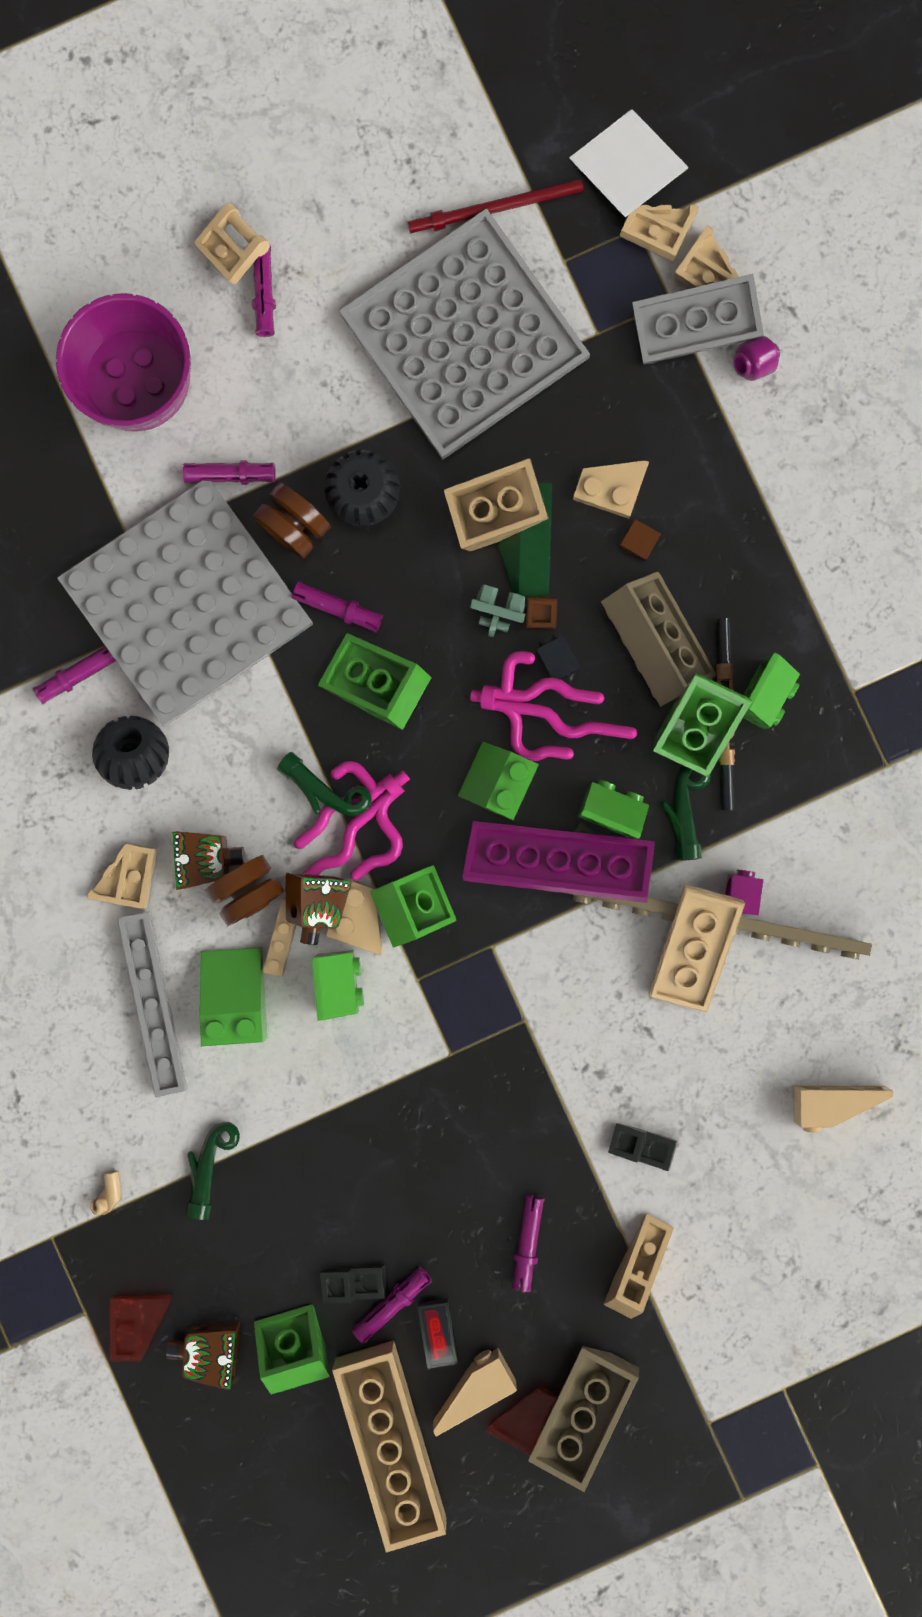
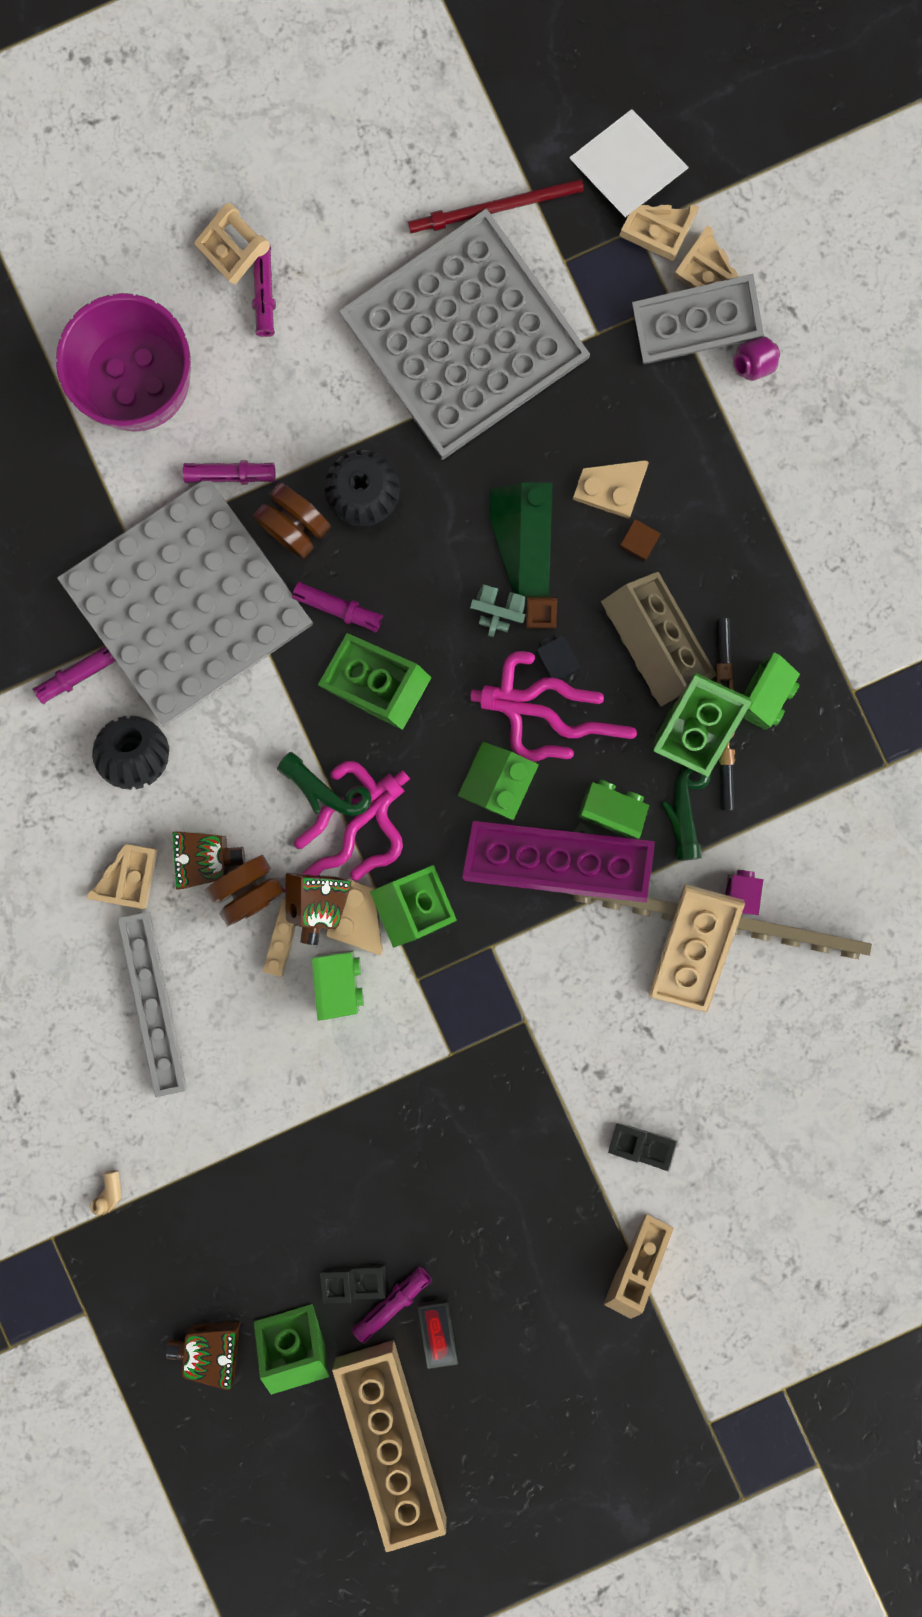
(134, 1324): clear red wing -> none
(202, 1172): dark green plant -> none
(232, 997): bright green slope -> none
(480, 1387): tan slope -> none
(496, 505): tan slope -> none
(525, 1420): clear red wing -> none
(526, 1257): magenta pin -> none
(584, 1416): dark tan slope -> none
(830, 1105): tan slope -> none

